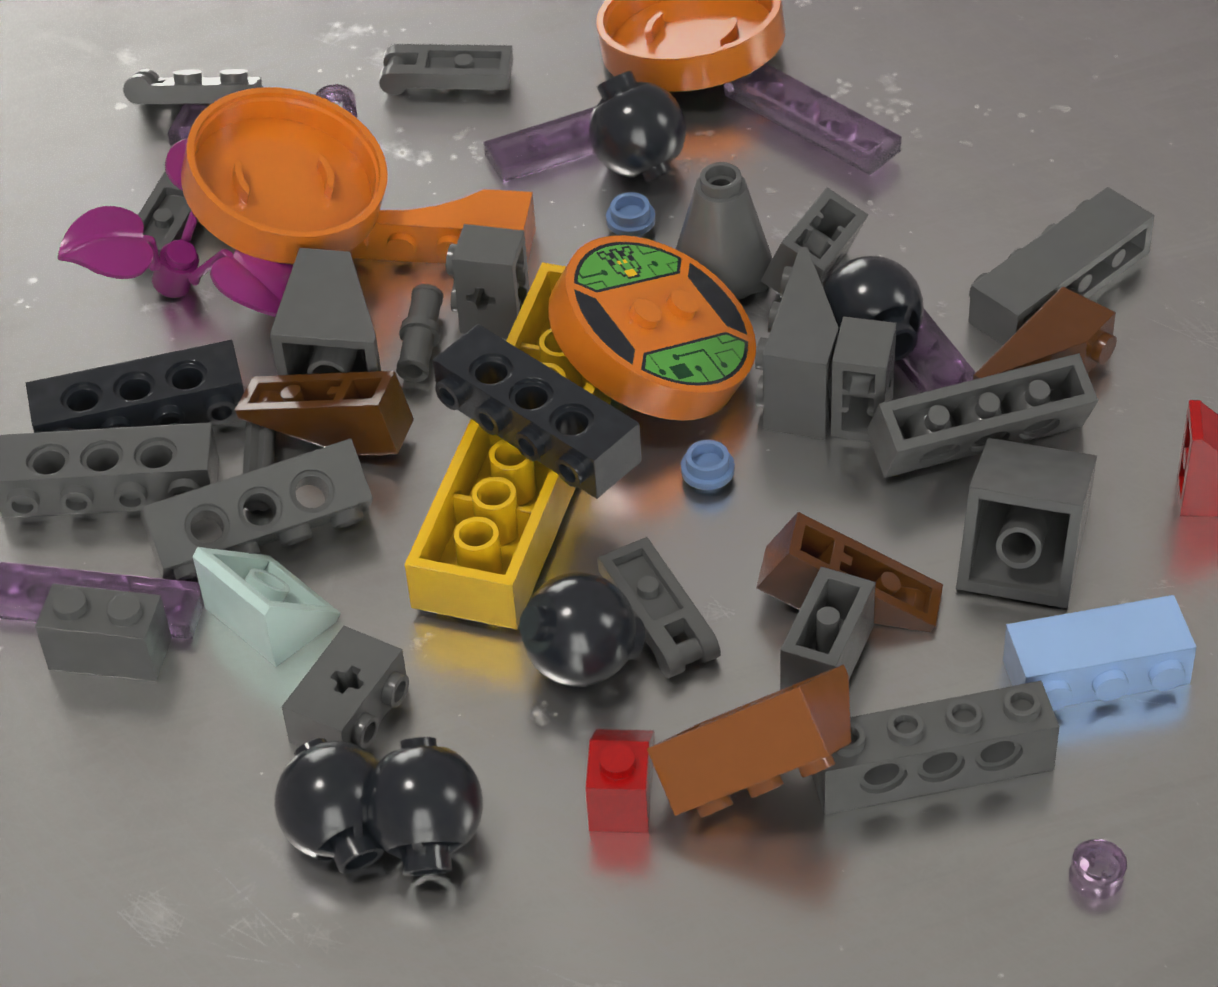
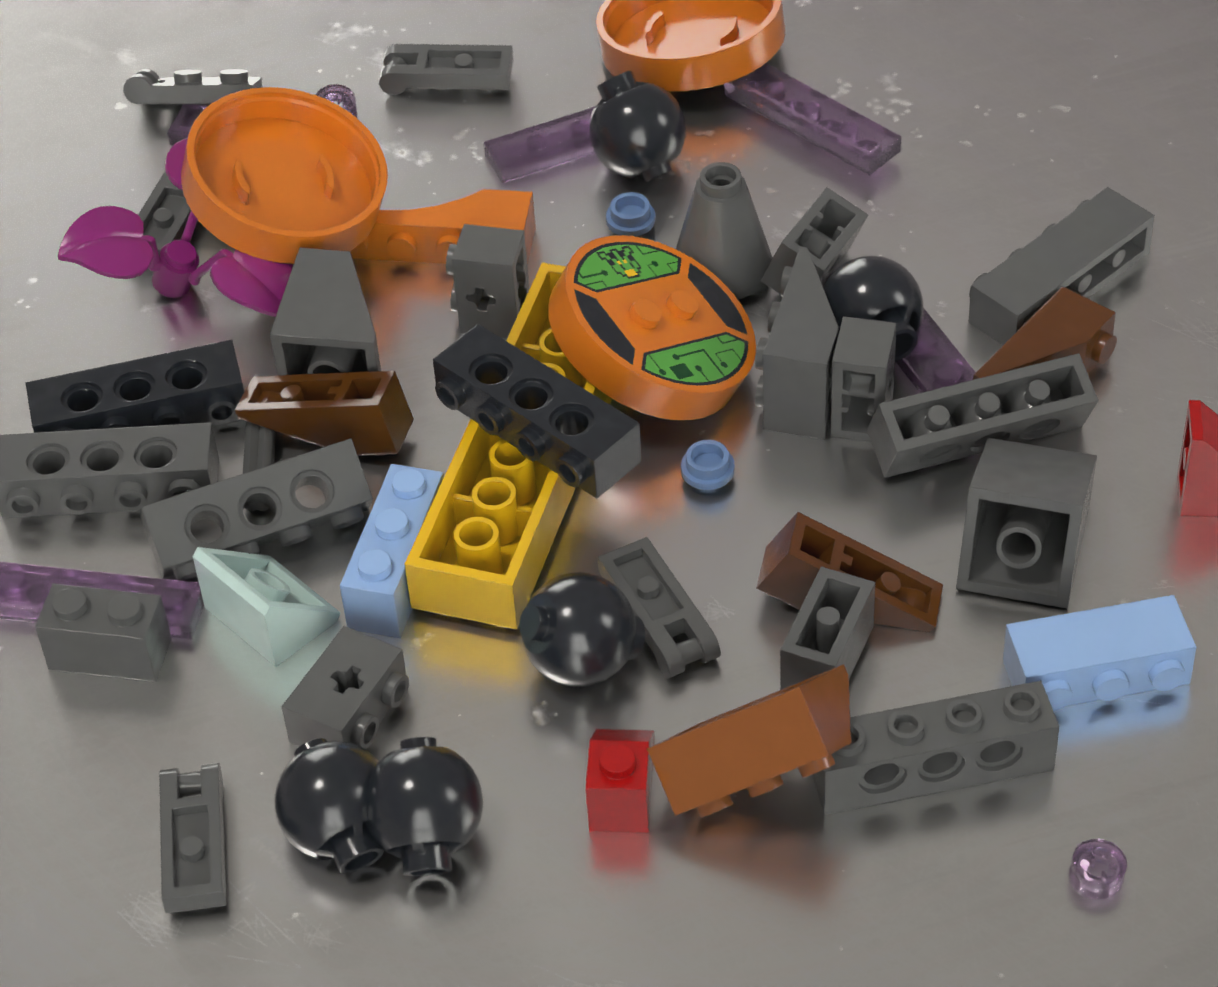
(192, 839): none -> dark grey plate
(375, 580): none -> light blue brick
(419, 333): dark grey pin -> none

